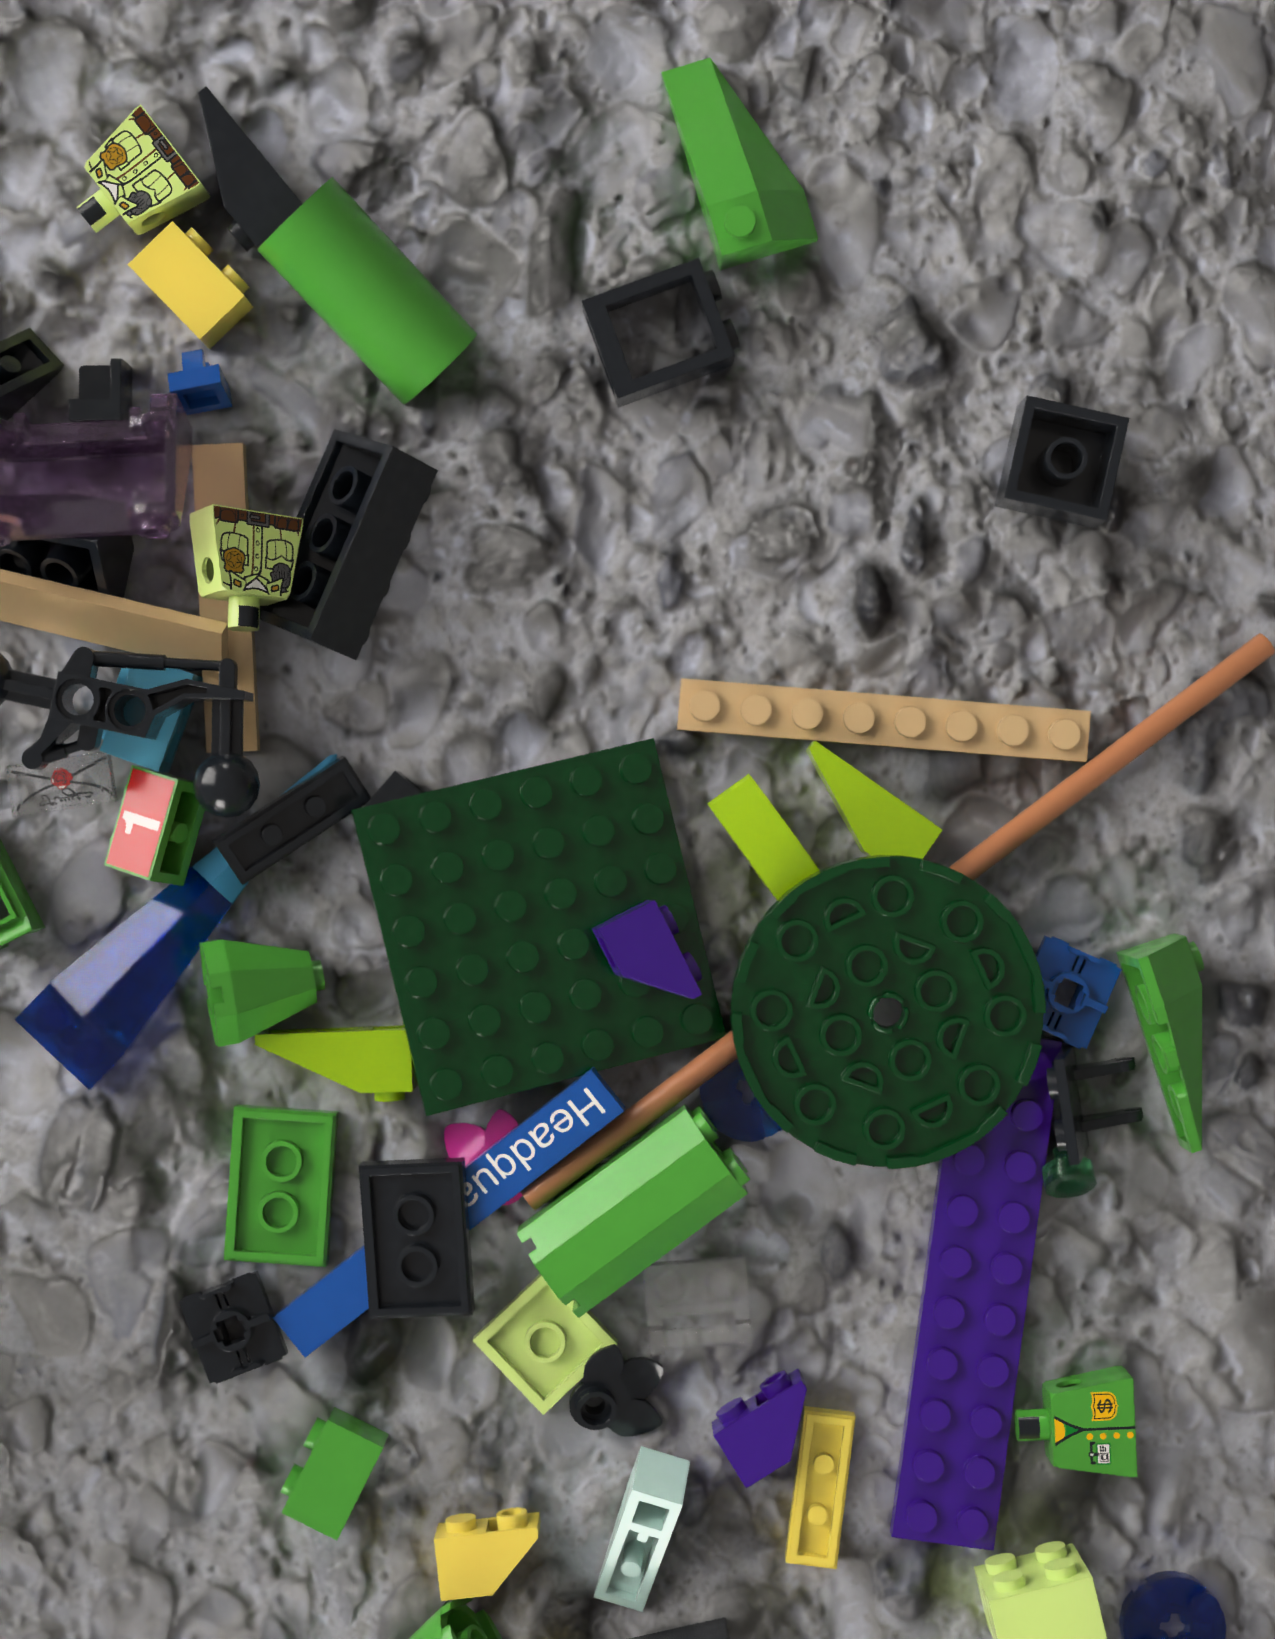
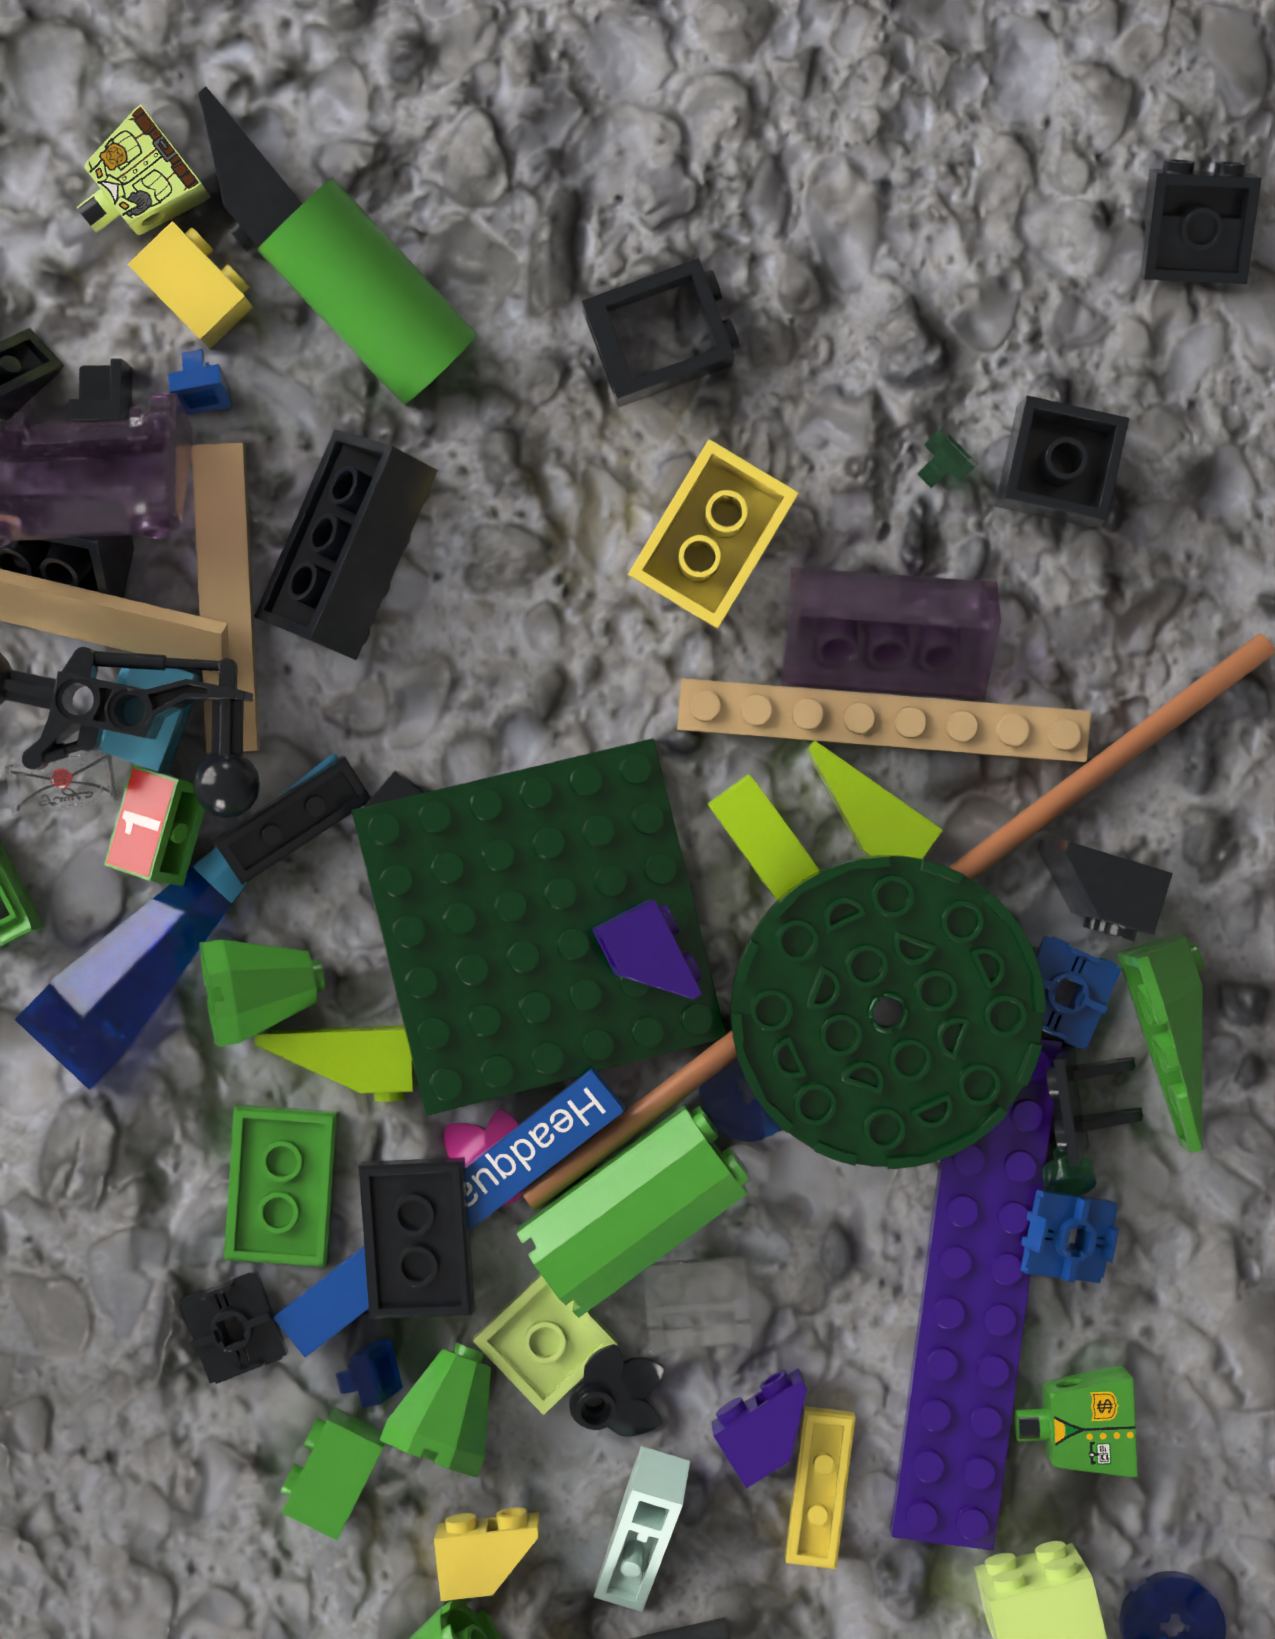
(244, 559): yellowish green torso -> none
(372, 1374): none -> clear blue tile
(445, 1412): none -> bright green cone
(713, 534): none -> light yellow brick
(740, 179): bright green wedge -> none
(890, 633): none -> clear purple slope
(948, 457): none -> clear green tile
(1049, 1232): none -> blue piece
(1107, 889): none -> black slope
(1199, 222): none -> black plate

